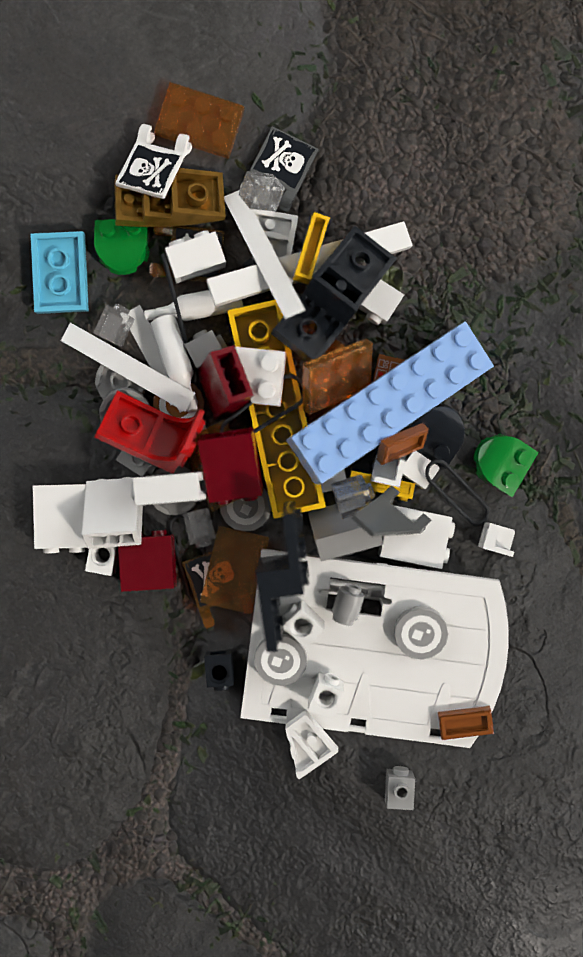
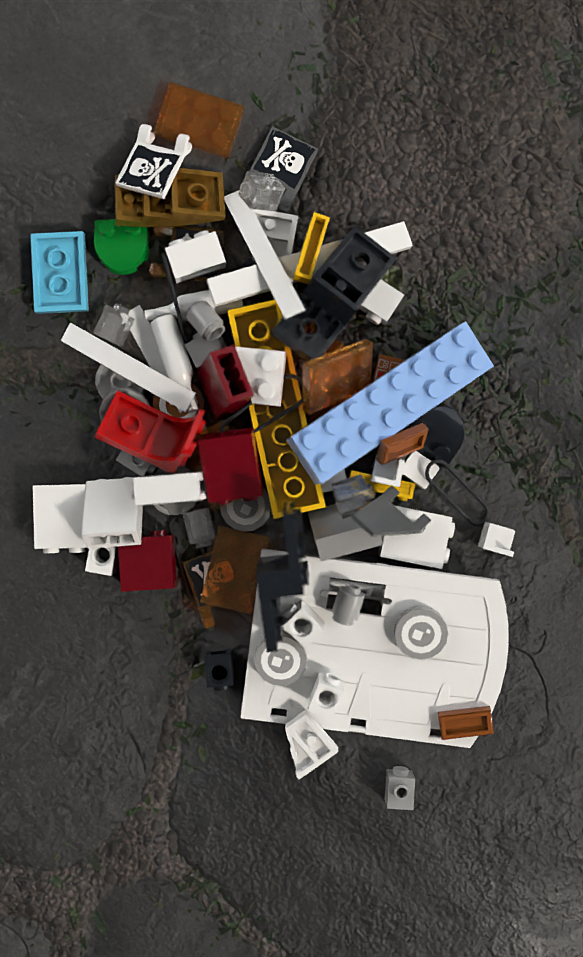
(205, 321): none -> light grey brick
(503, 462): green slope -> none

